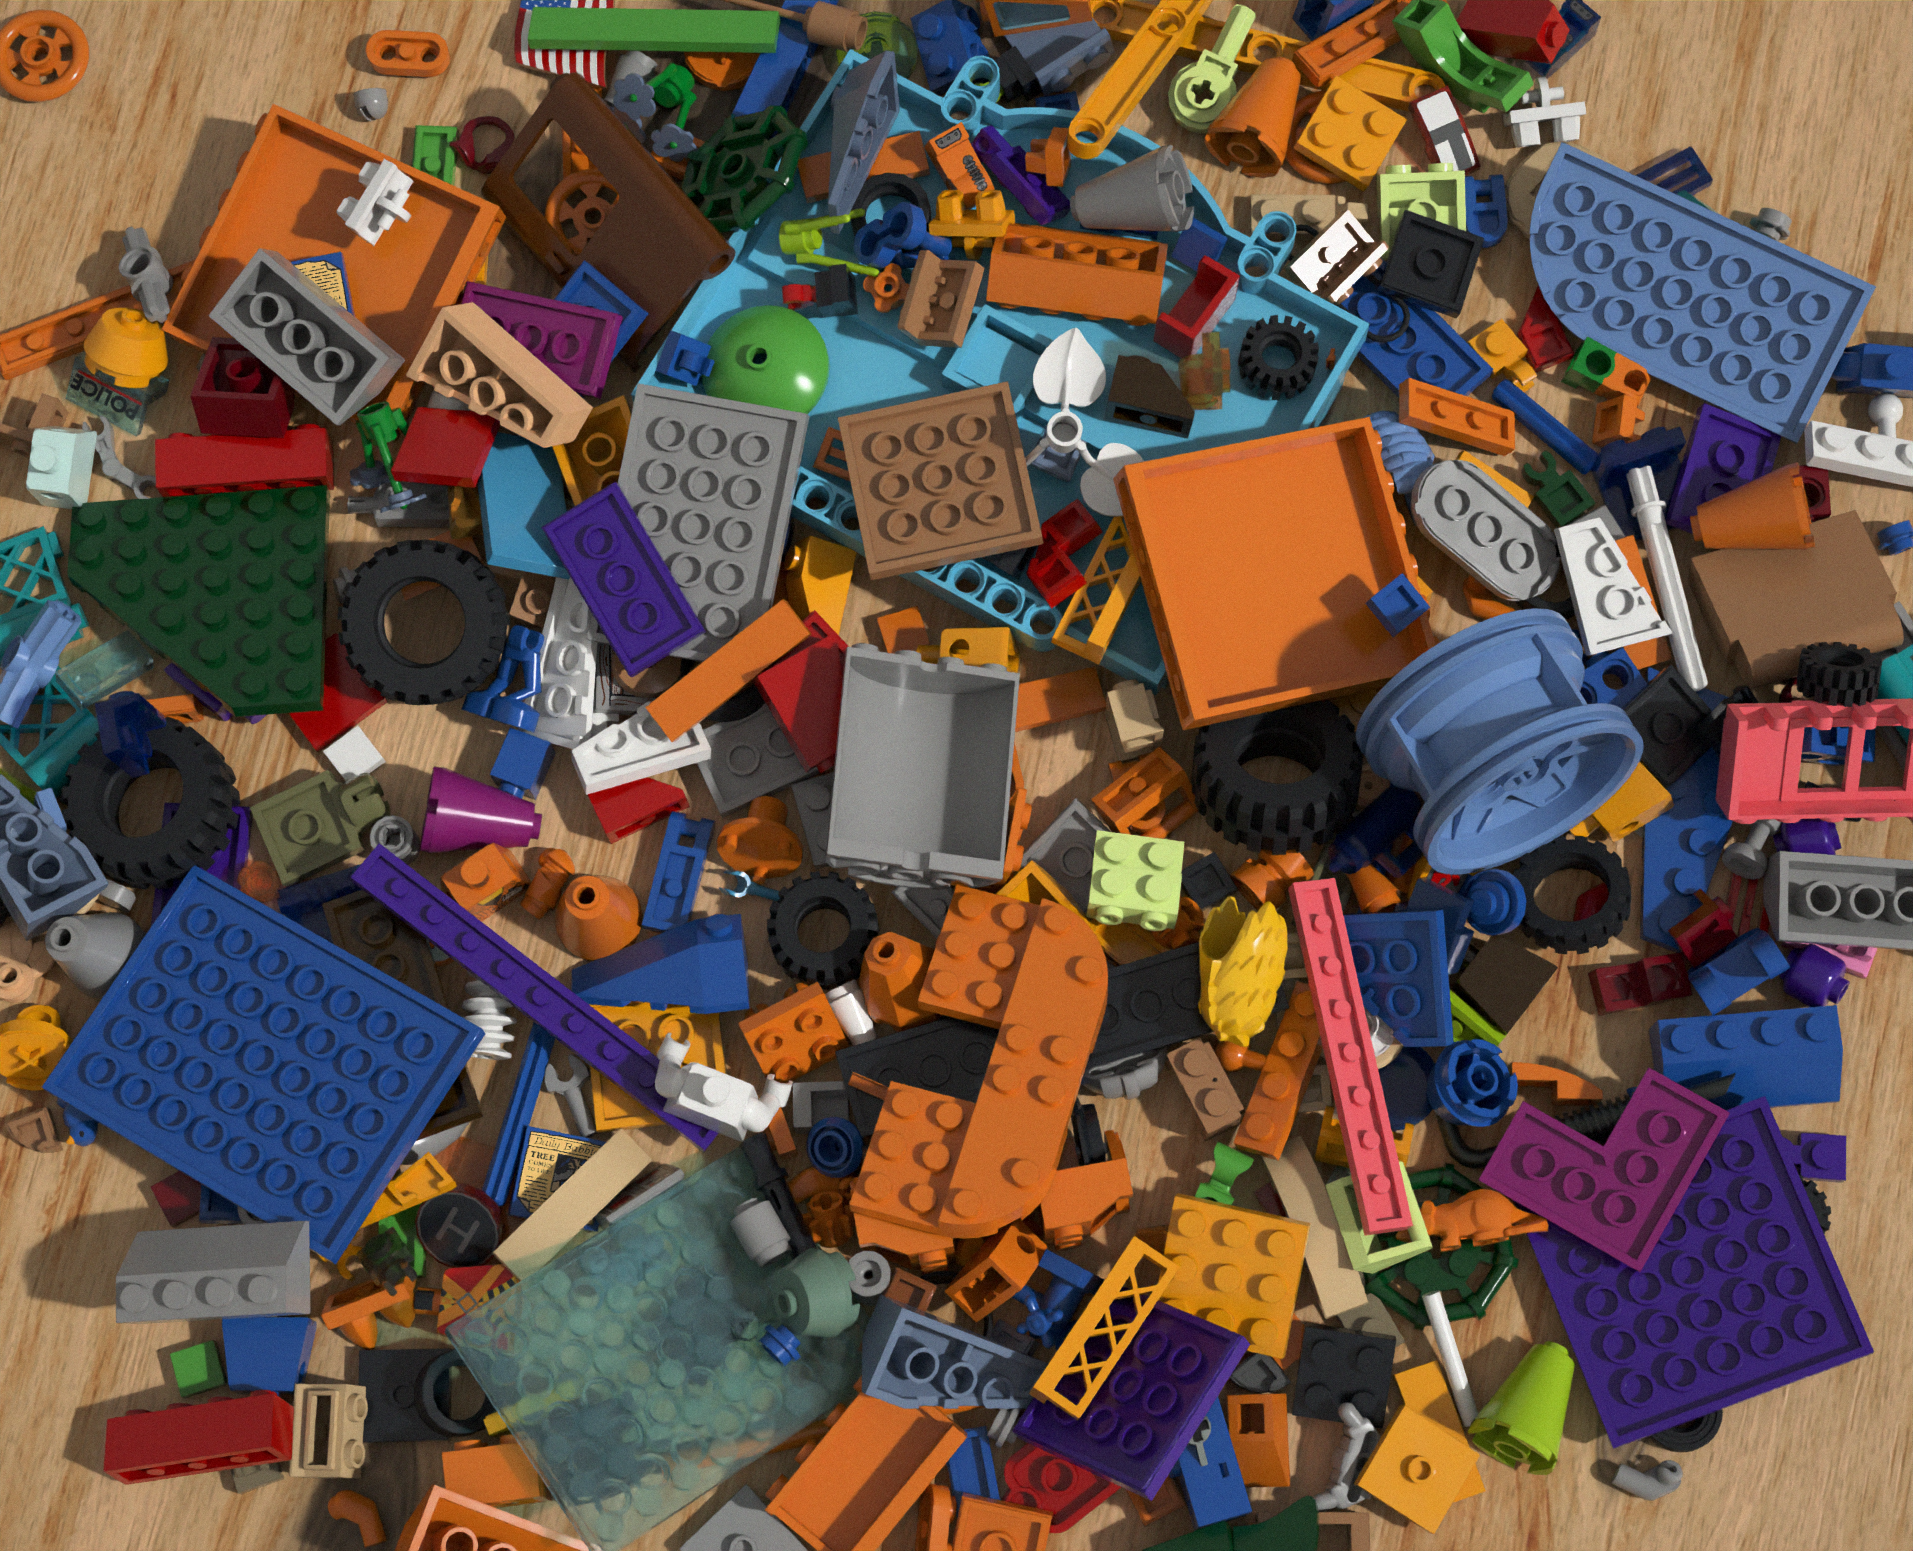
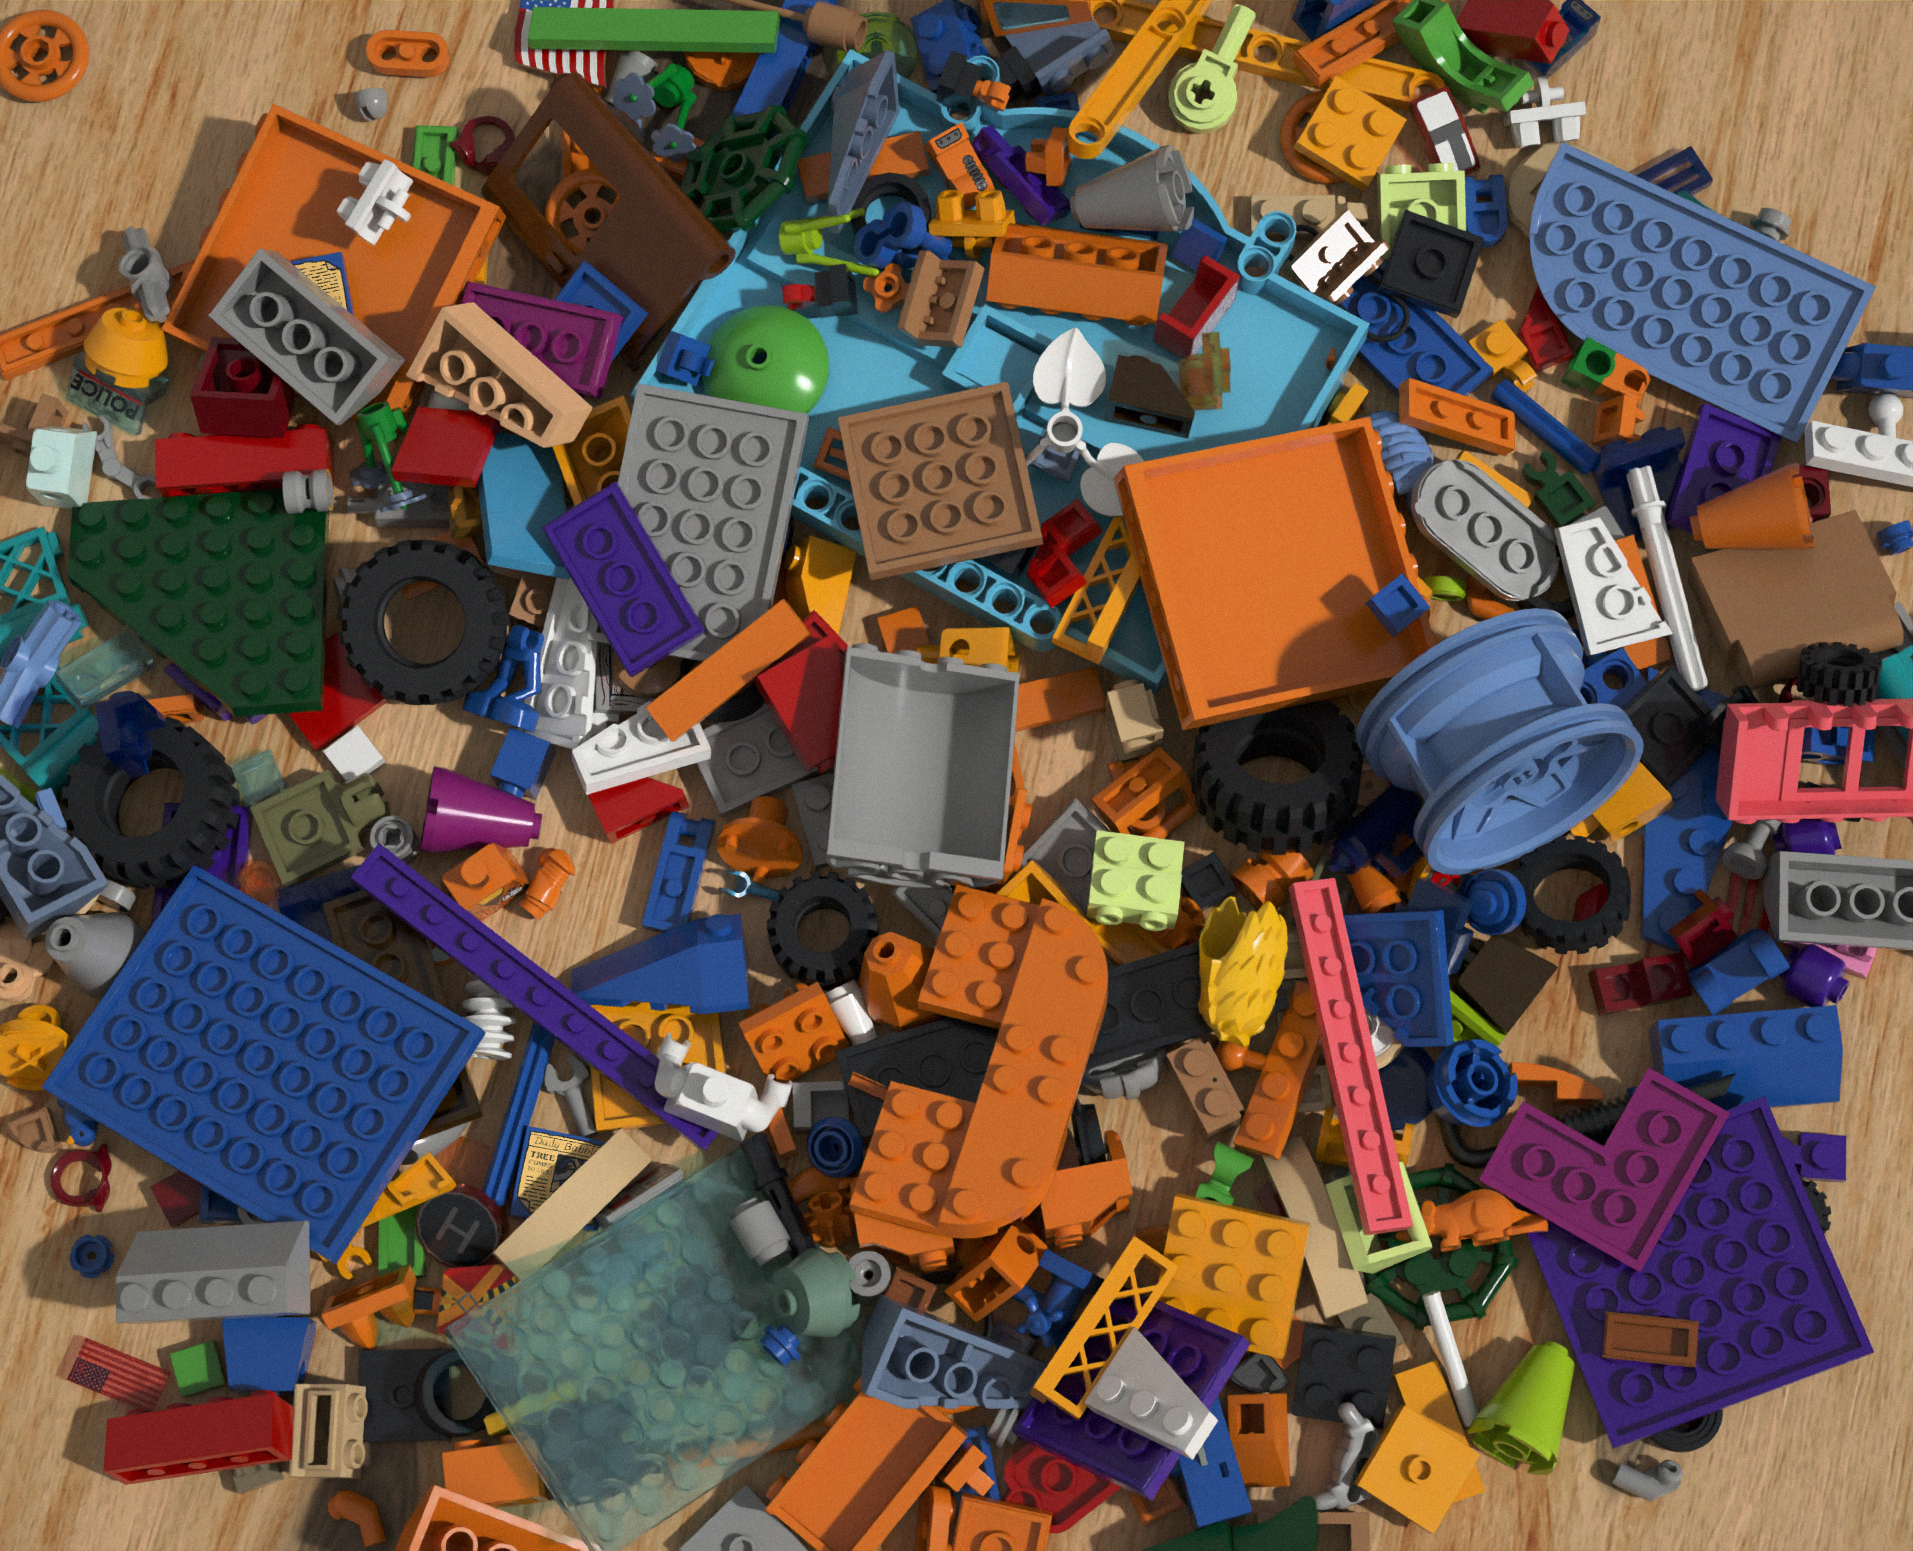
(83, 1247): none -> blue plate
(97, 1159): none -> dark red piece
(118, 1375): none -> clear red tile
(259, 778): none -> clear light blue tile
(308, 491): none -> light grey wheel
(387, 1260): clear smoke plate -> none
(598, 917): orange cone -> none
(962, 82): none -> black piece
(965, 1469): none -> orange tile
(1151, 1399): none -> white wing
(1257, 120): orange cone -> none
(1285, 336): black tyre -> none
(1349, 405): none -> light orange plate
(1446, 588): none -> lime tile
(1650, 1339): none -> dark orange tile

